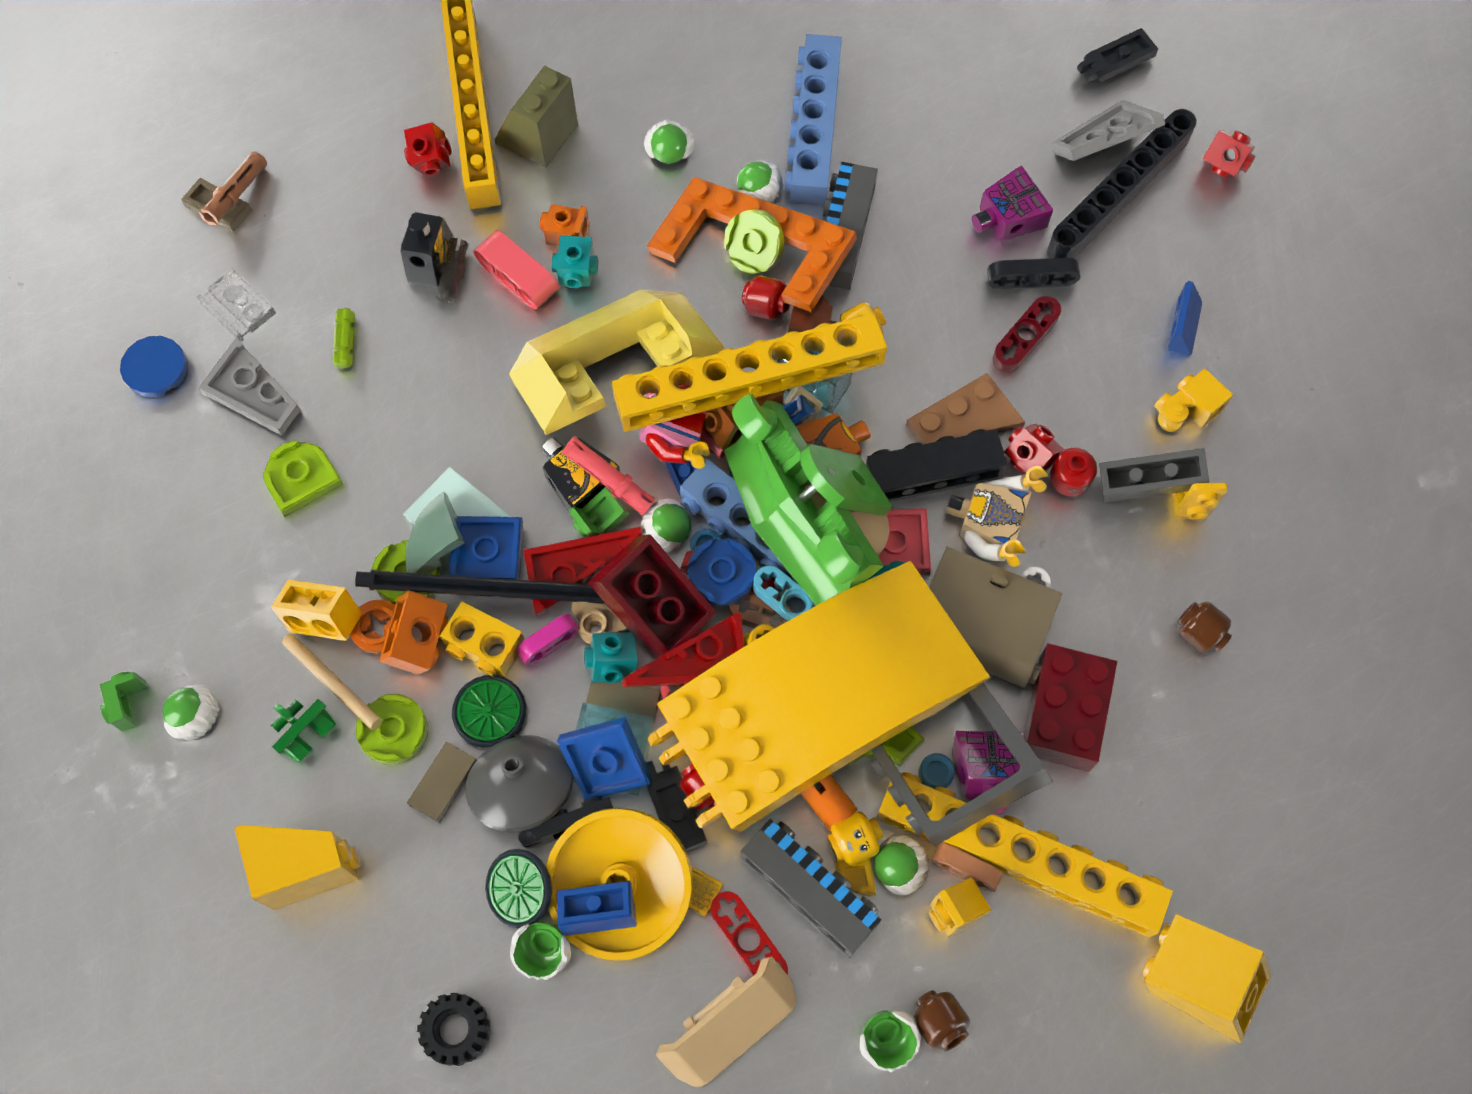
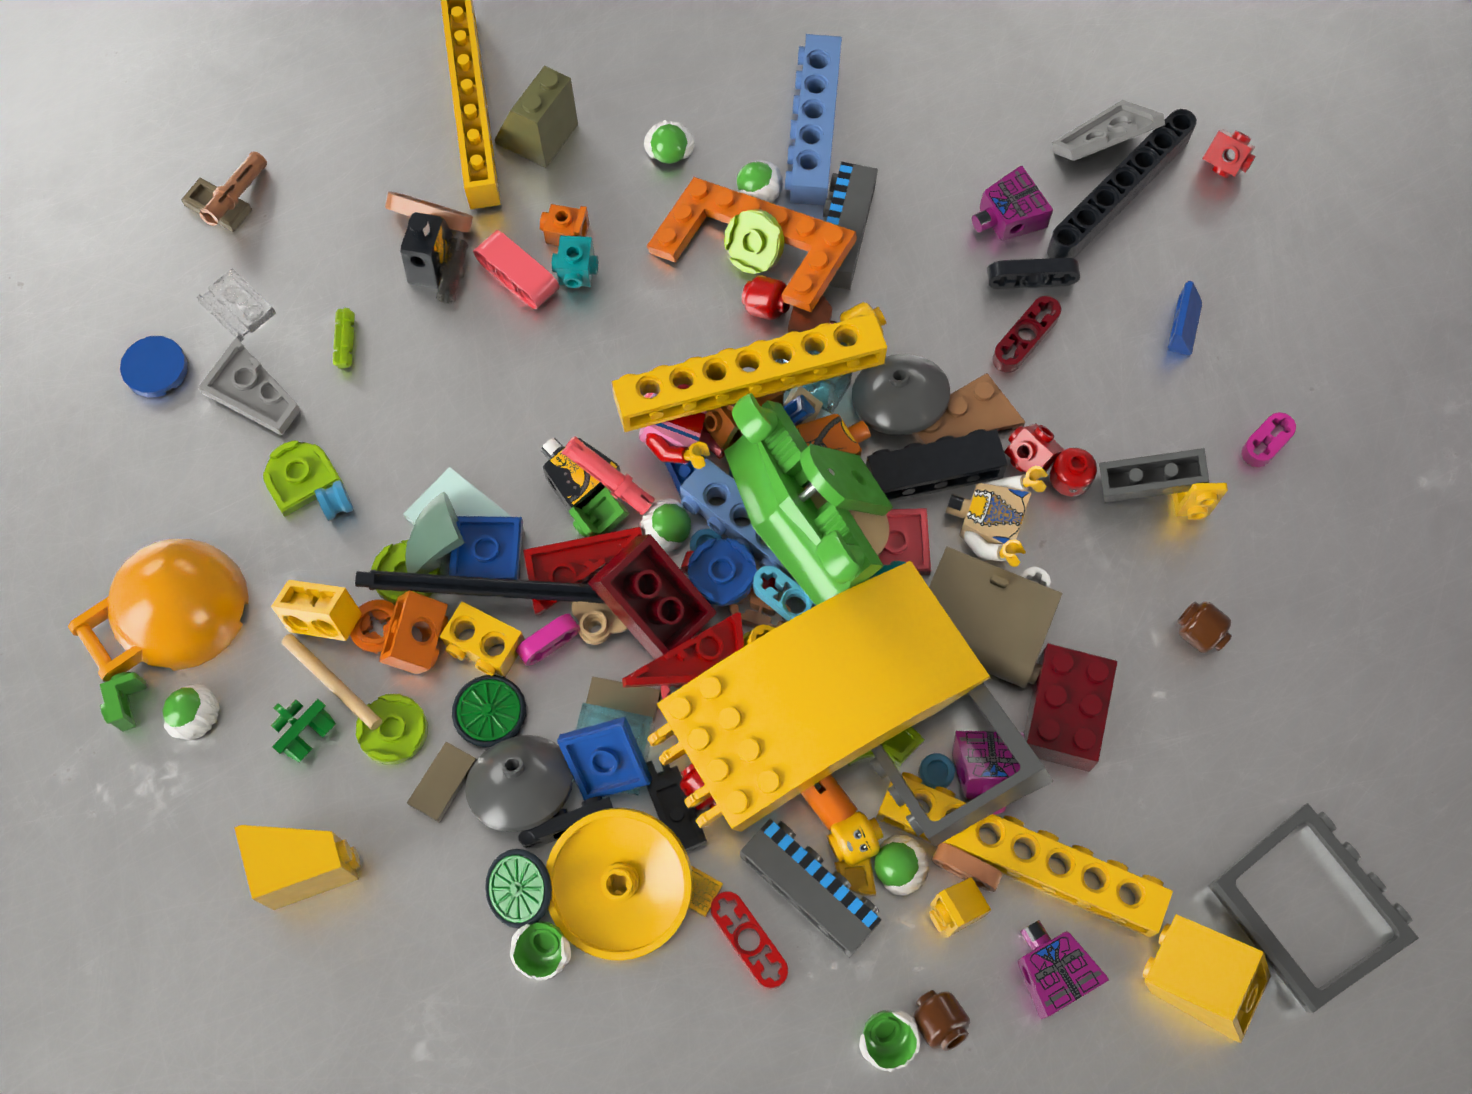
(168, 608): none -> light orange windscreen
(334, 500): none -> dark azure wheel
(408, 205): none -> nougat beam
(427, 149): red brick -> none
(435, 1015): black tyre -> none
(552, 365): light yellow slope -> none
(596, 908): blue slope -> none
(611, 656): teal brick -> none
(730, 1025): tan piece -> none
(901, 394): none -> dark grey dish
(1057, 970): none -> magenta torso
(1118, 56): black hinge -> none
(1198, 397): yellow brick -> none
(1263, 938): none -> dark grey windscreen
(1273, 444): none -> dark pink beam

